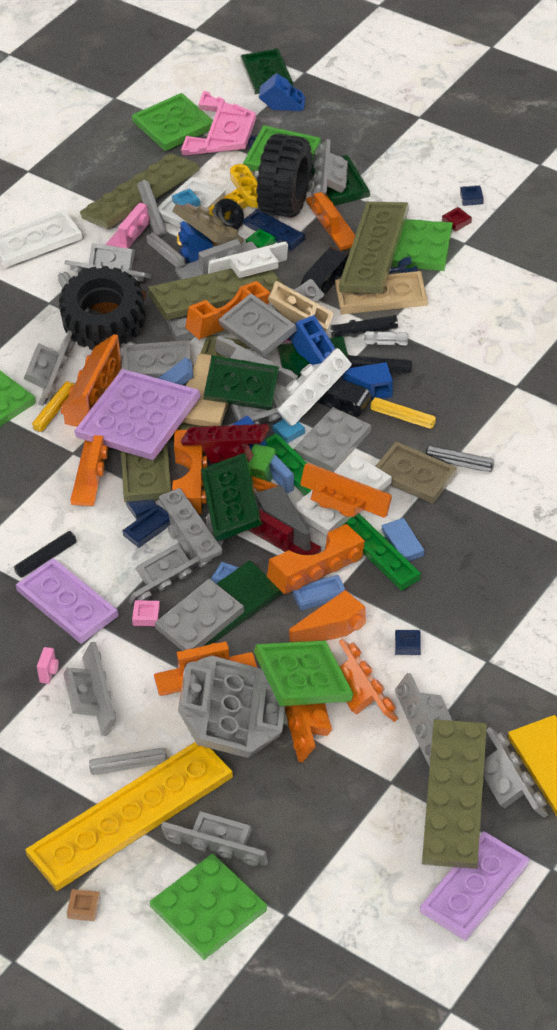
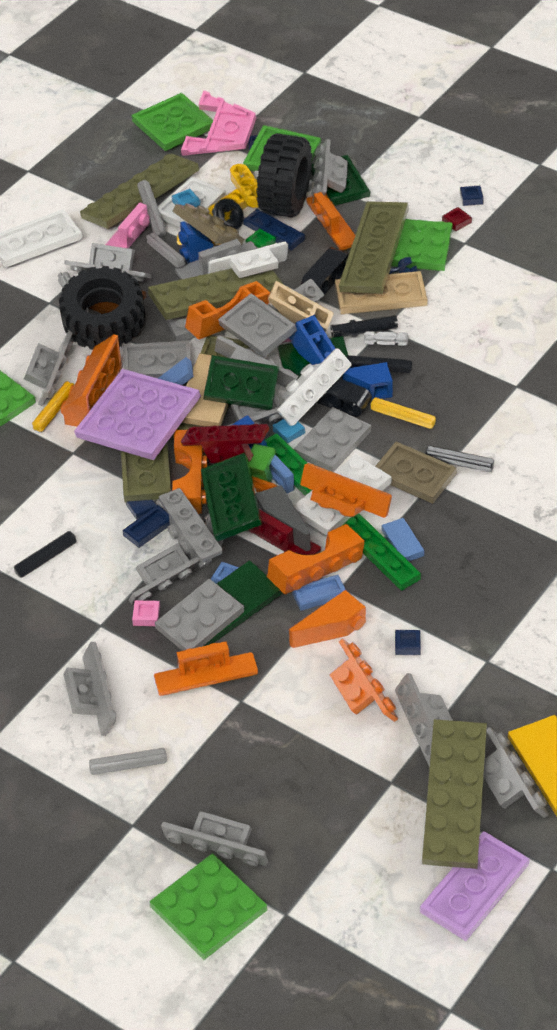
(47, 665): bright pink plate -> none
(67, 600): lavender plate -> none
(83, 905): medium nougat plate -> none
(89, 472): orange bracket -> none
(128, 814): yellow plate -> none
(229, 706): light grey piece -> none
(262, 66): dark green tile -> none
(281, 95): blue slope -> none
(303, 673): bright green plate -> none
(305, 721): orange bracket -> none

